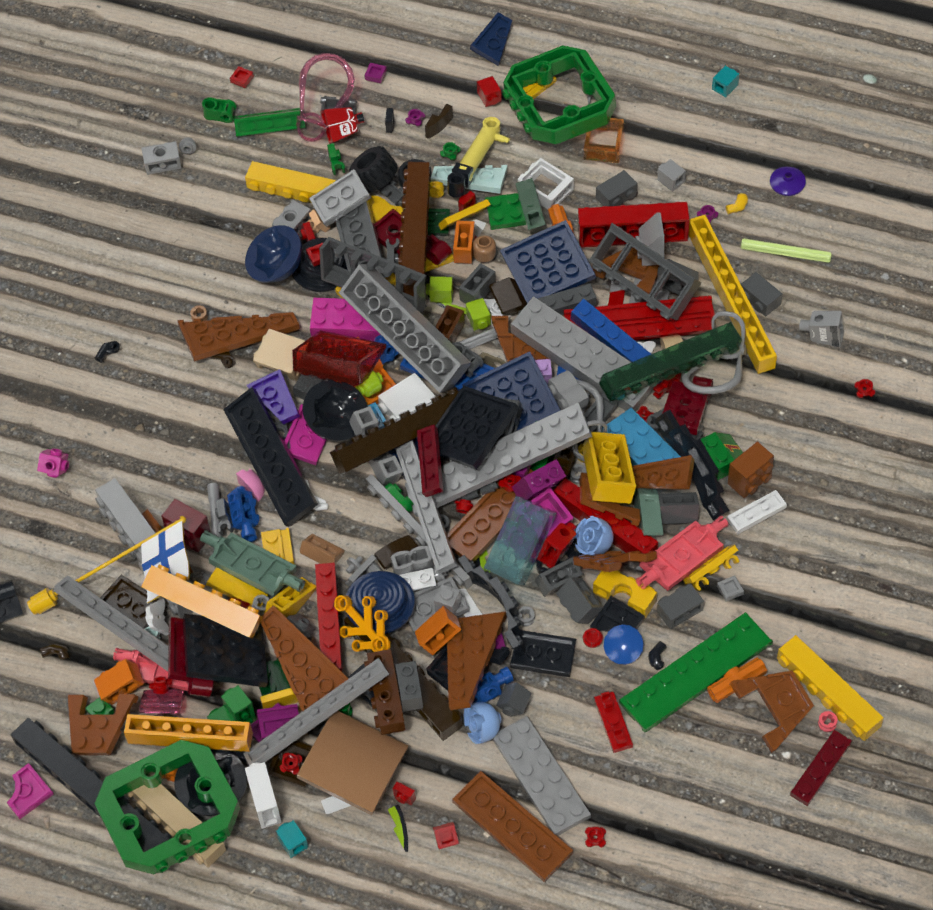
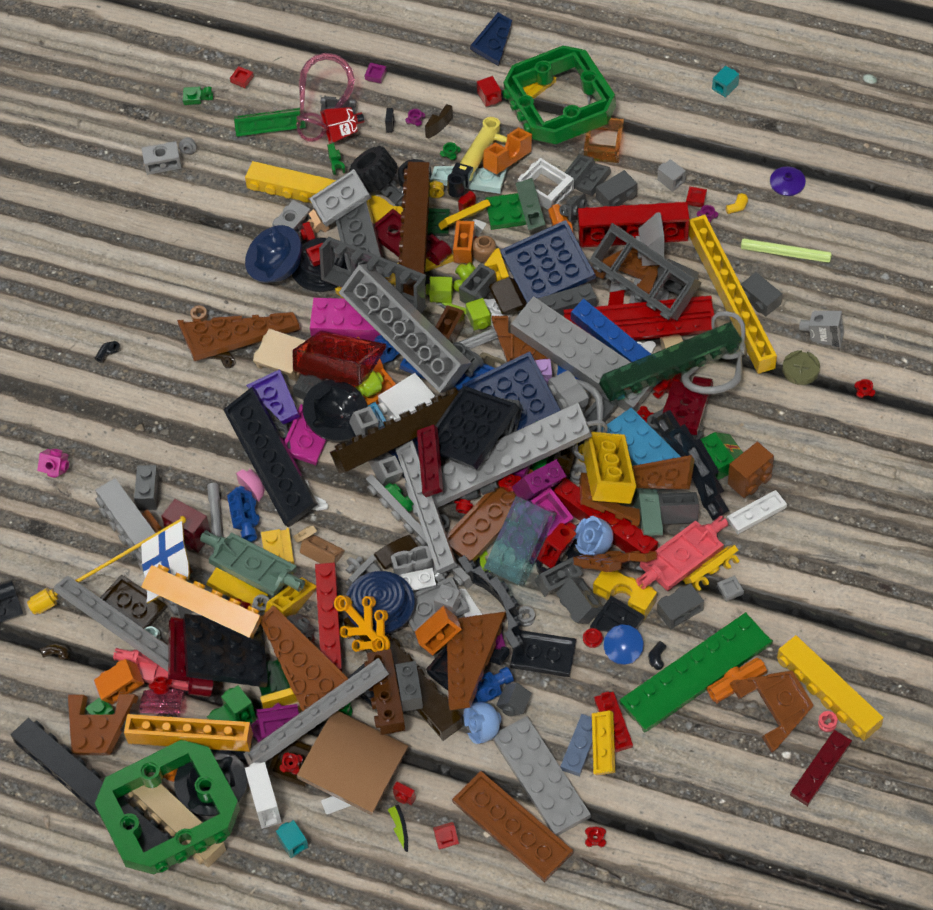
(29, 791): dark pink tile -> none
(146, 487): none -> dark grey brick
(155, 617): white animal -> none
(194, 95): none -> green plate
(218, 110): green piece -> none
(223, 513): dark grey plate -> none
(305, 533): none -> tan tile
(391, 249): dark grey plate -> none
(463, 272): none -> lime animal
(497, 264): none -> yellow slope
(498, 158): none -> orange arch
(571, 207): none -> dark grey hinge
(579, 747): none -> sand blue plate
(587, 174): none -> dark grey slope
(603, 743): none -> yellow tile
(696, 196): none -> red plate
(801, 367): none -> olive tile

